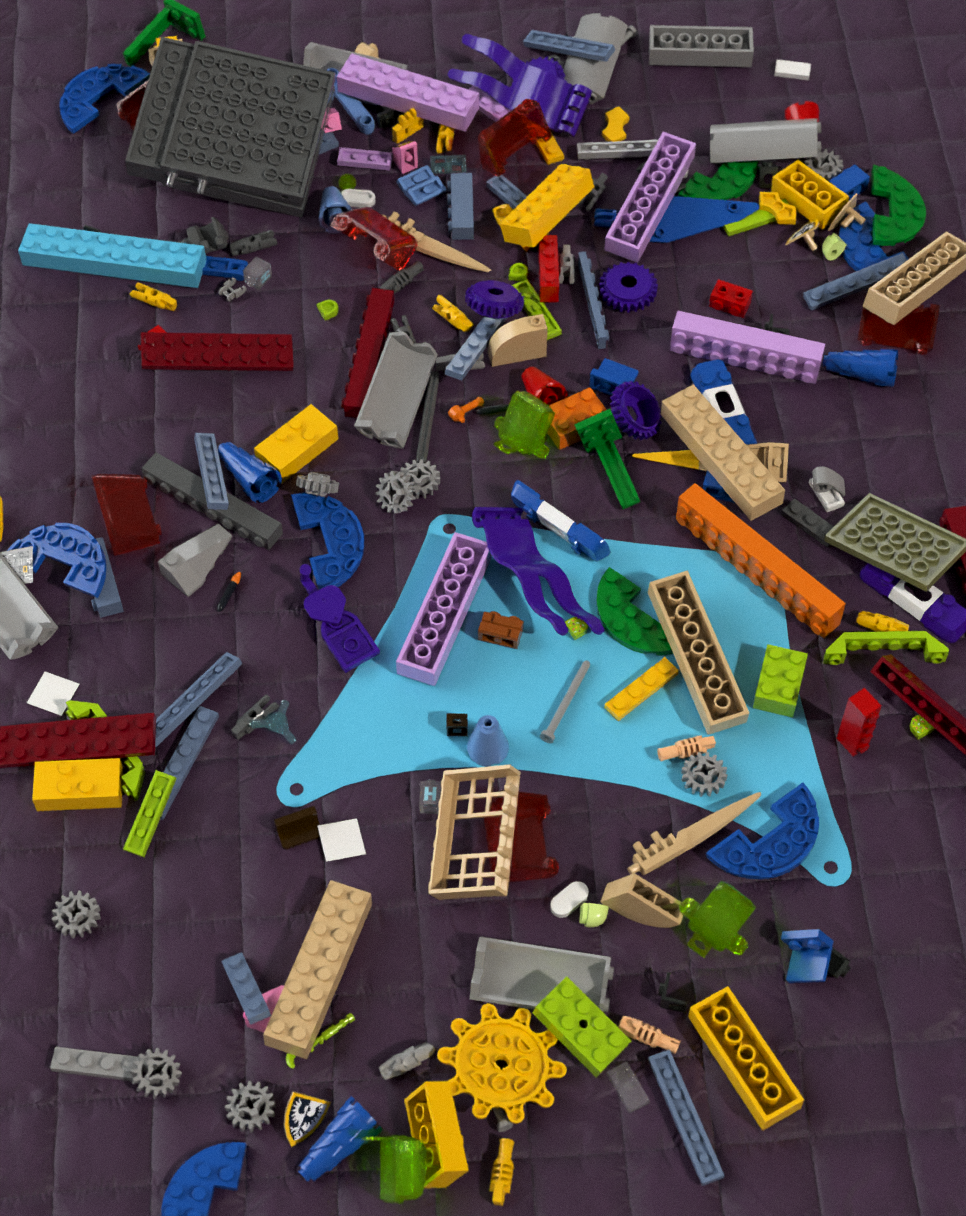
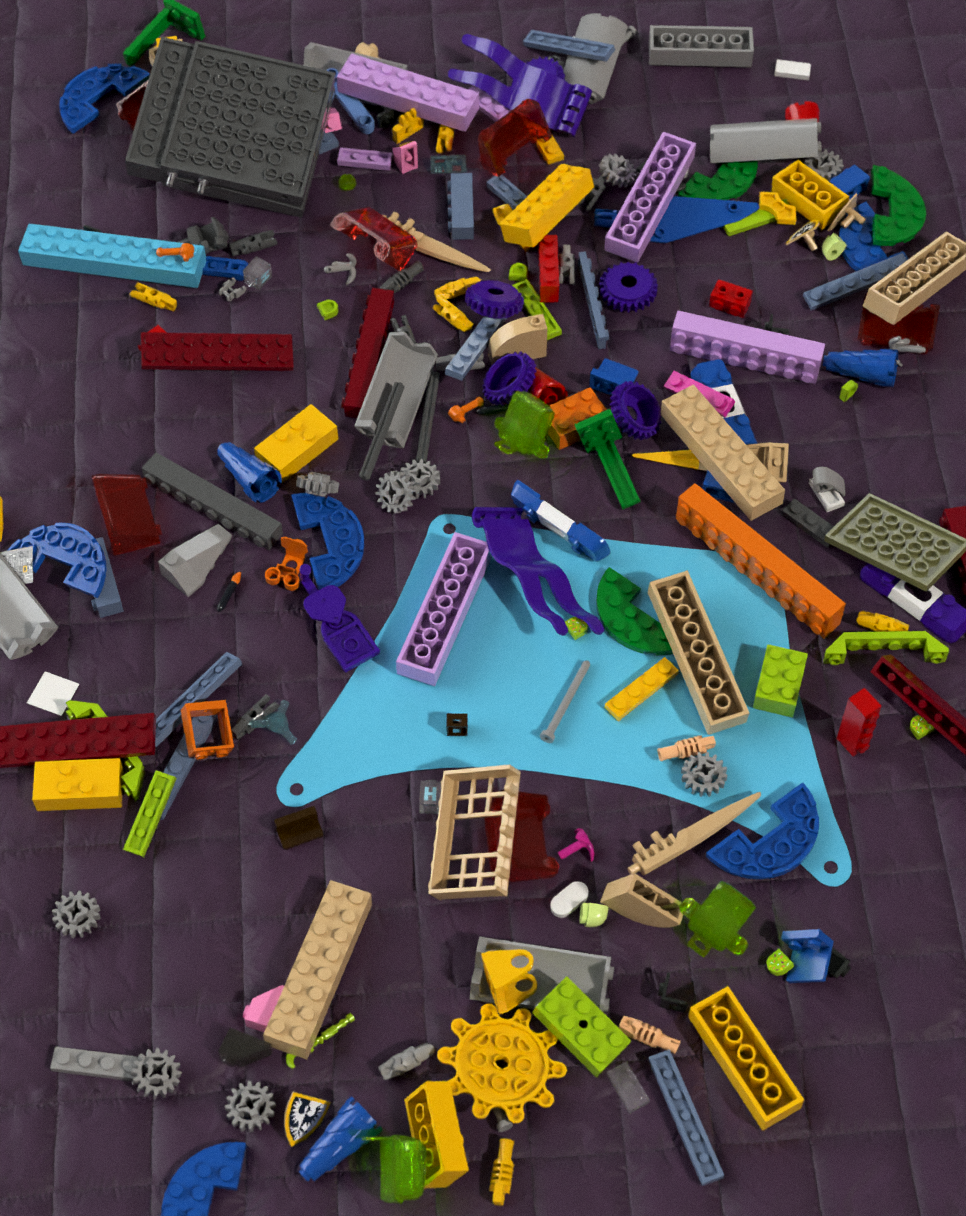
(186, 251): none -> orange piece
(206, 709): none -> orange window
(211, 471): sand blue plate -> none
(243, 1049): none -> clear smoke slope
(246, 988): sand blue plate -> none
(295, 552): none -> orange piece
(331, 205): medium blue cone -> none
(341, 839): white sticker -> none
(344, 266): none -> light grey piece
(359, 198): white tile -> none
(381, 431): none -> dark grey axle
(421, 185): medium blue slope -> none
(456, 288): none -> yellow hinge
(487, 742): medium blue cone -> none
(500, 629): dark orange brick -> none
(503, 371): none -> dark purple gear
(503, 976): none -> yellow hose
(583, 841): none -> dark pink plant
(615, 149): light grey plate -> none
(616, 120): yellow tile -> none
(617, 170): none -> light grey gear
(721, 402): none -> dark pink plate
(765, 168): pearl dark grey bracket -> none
(779, 963): none -> lime tile
(848, 390): none -> lime tile
(901, 345): none -> light grey piece

